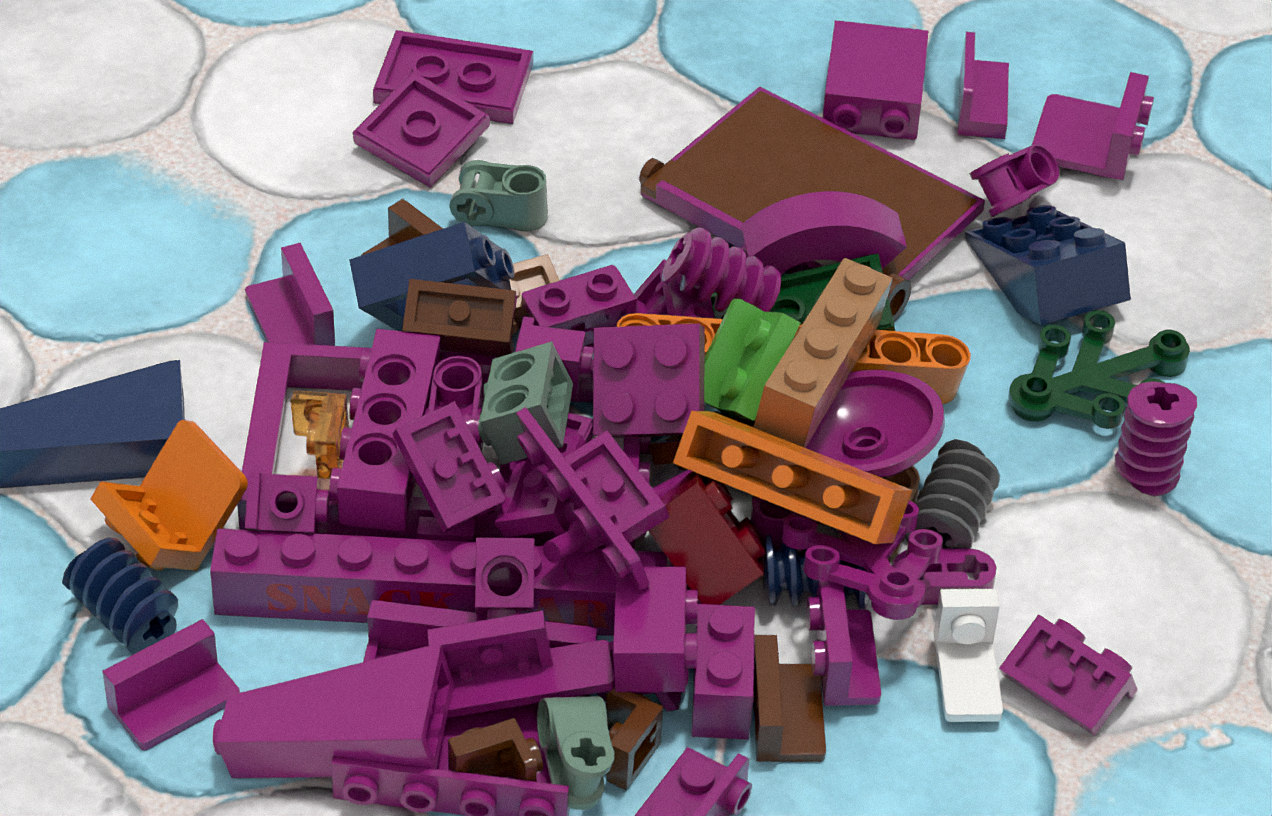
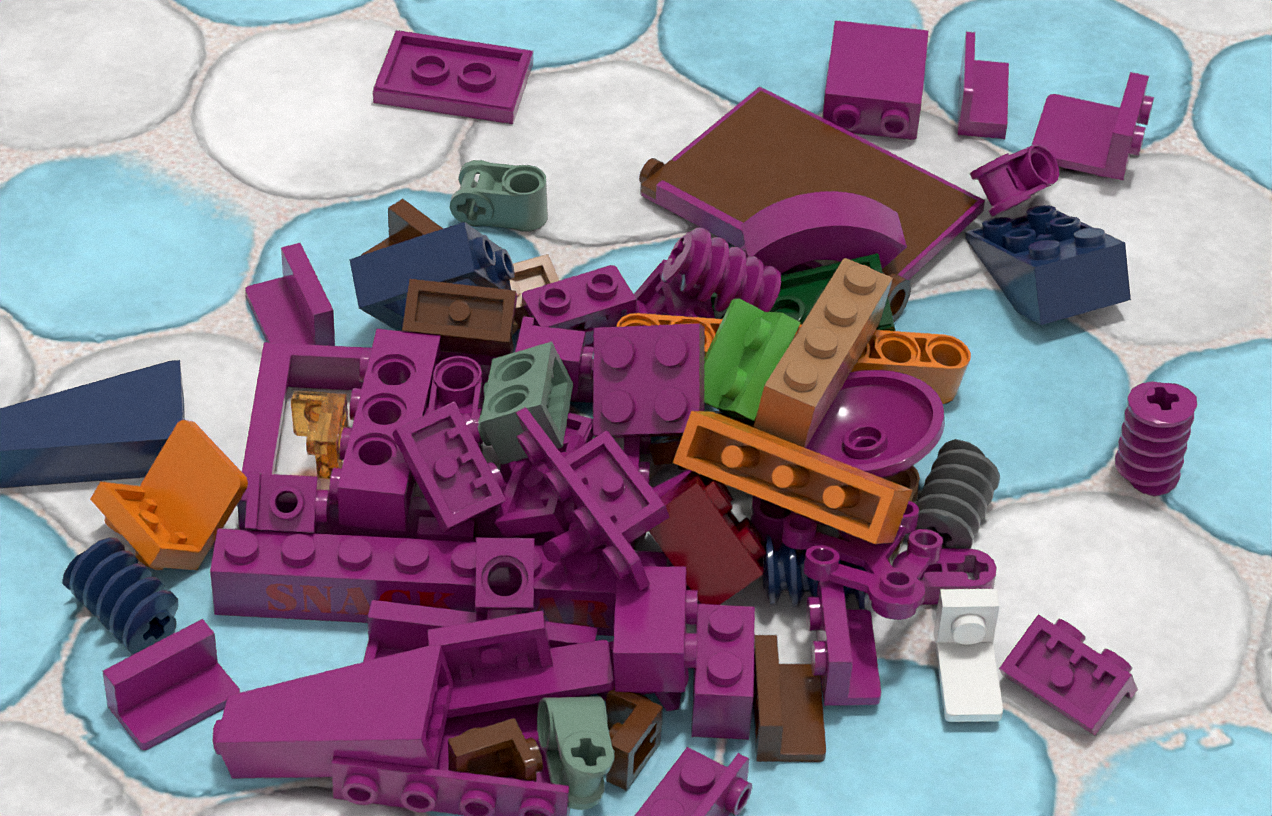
(421, 129): magenta tile -> none
(1040, 394): dark green plant -> none

